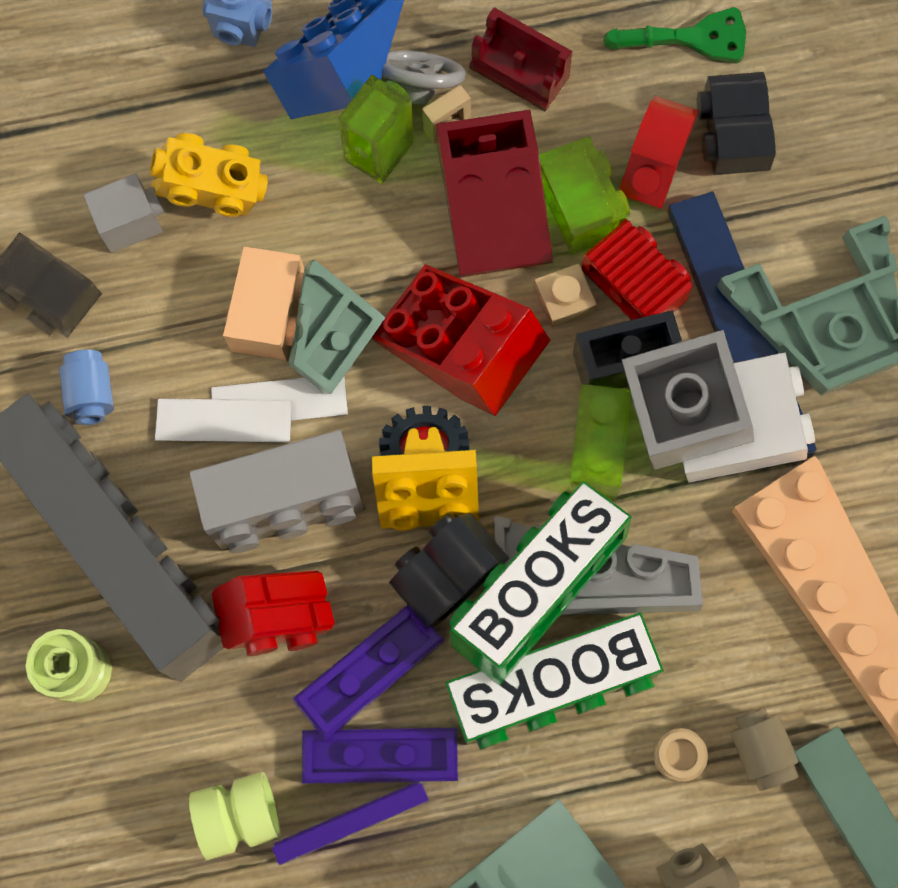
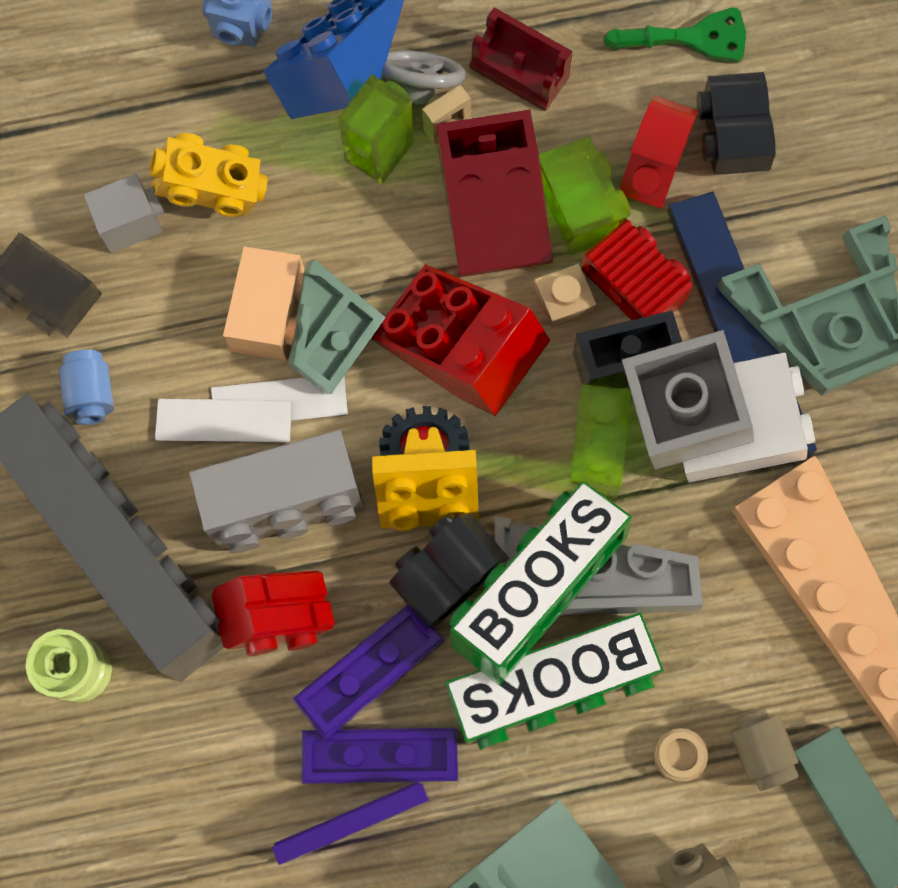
(227, 817): yellowish green wheel -> none

